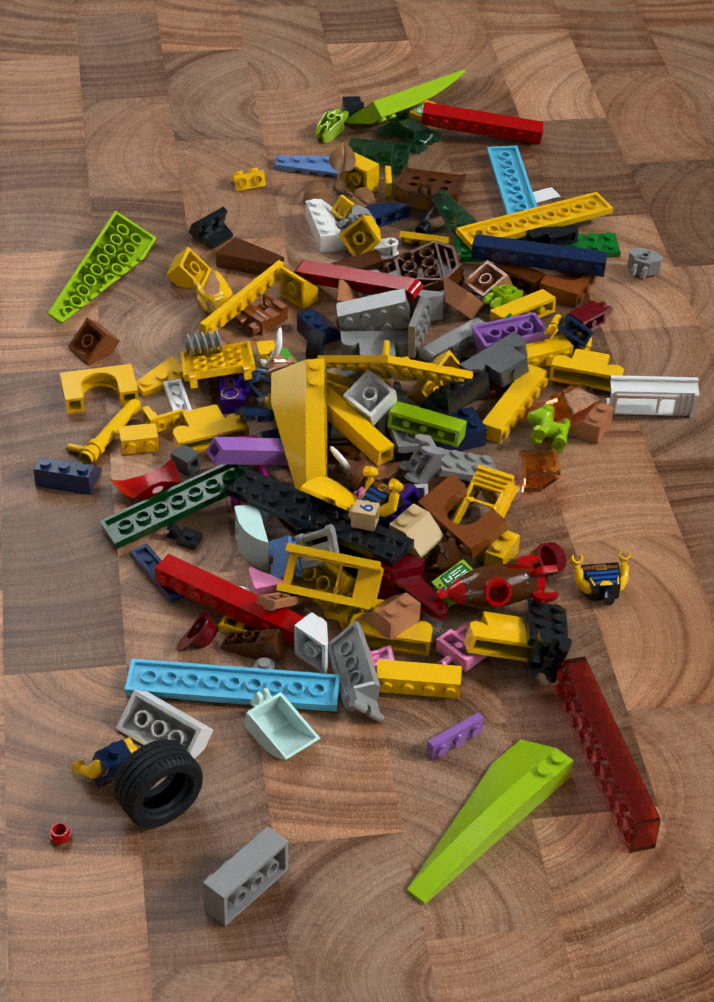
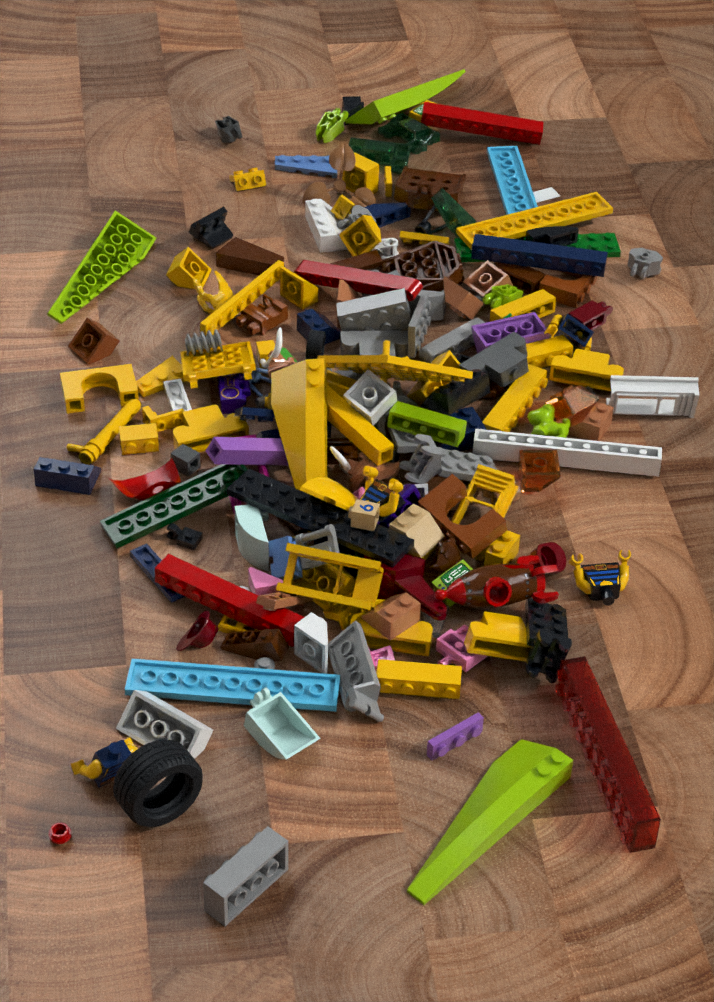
(228, 129): none -> dark grey hinge
(571, 452): none -> white brick

